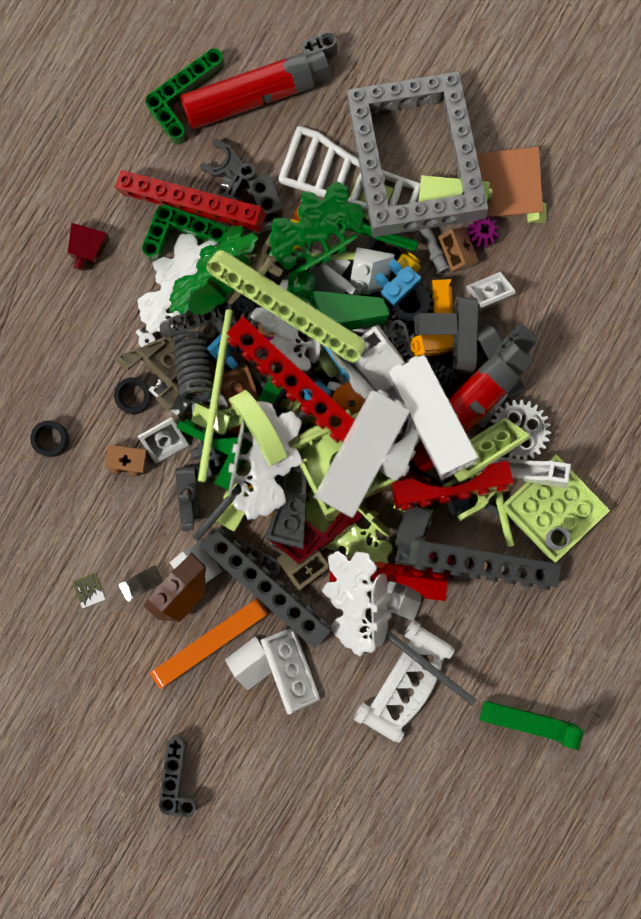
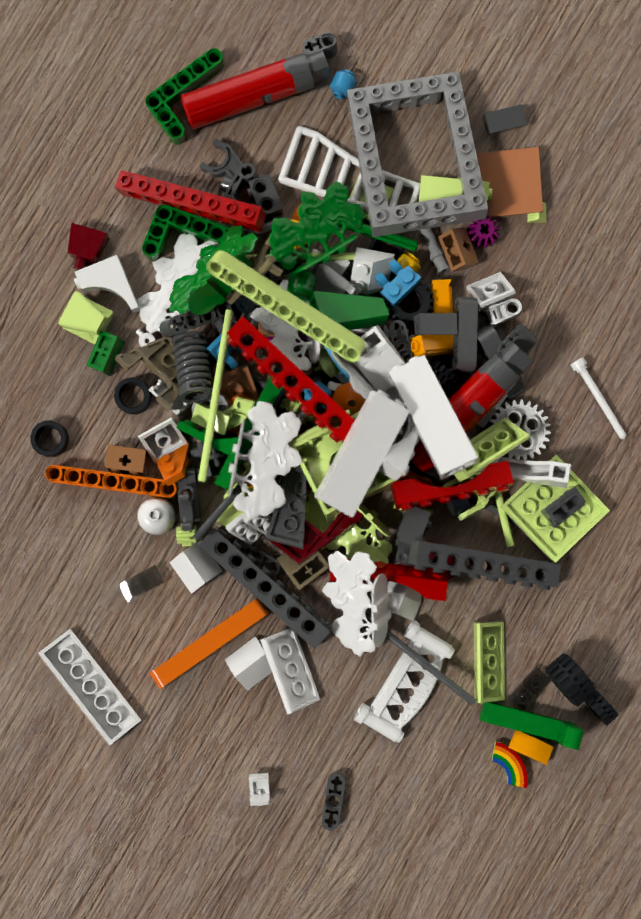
(85, 317): none -> yellowish green piece
(88, 590): sticker -> none
(89, 687): none -> white arch
(103, 478): none -> orange beam
(104, 353): none -> green hinge
(107, 276): none -> white arch
(156, 515): none -> white cylinder
(174, 464): none -> orange wing
(176, 775): dark grey beam -> none
(179, 591): reddish brown wedge -> none
(185, 537): none -> yellowish green gear
(250, 529): none -> white slope
(259, 426): yellowish green slope -> none
(259, 789): none -> white bracket
(336, 816): none -> dark grey beam
(342, 82): none -> dark azure head
(489, 662): none -> yellowish green slope
(499, 313): none -> white piece
(504, 119): none -> dark grey hinge
(511, 763): none -> tile
(529, 688): none -> clear smoke slope
(531, 747): none -> light orange slope
(563, 507): none -> dark grey hinge
(567, 538): light grey piece -> none
(570, 679): none -> black tyre
(580, 367): none -> white piece
(601, 708): none -> black tyre

